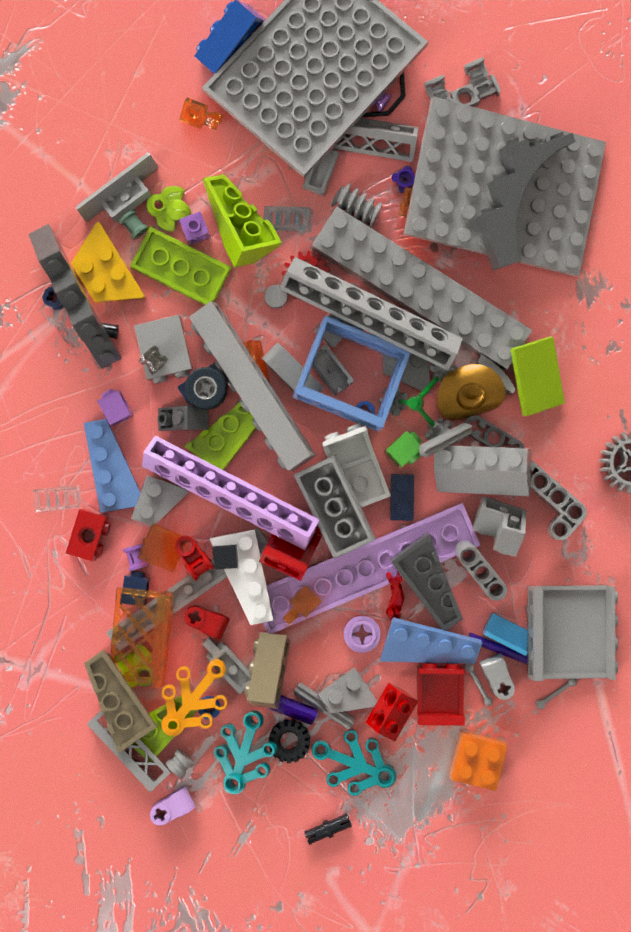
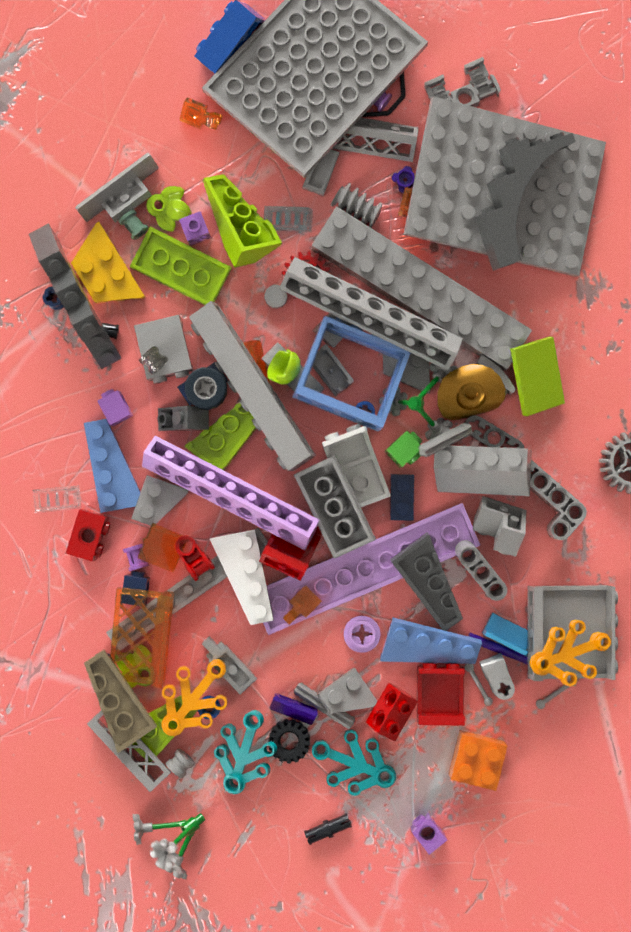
(166, 850): none -> light grey plant
(176, 805): lavender piece -> none
(211, 622): red piece -> none
(225, 557): black tile -> none
(267, 670): dark tan brick -> none
(284, 367): none -> lime hair
(397, 598): red arm -> none
(430, 842): none -> medium lavender brick
(567, 653): none -> light orange plant

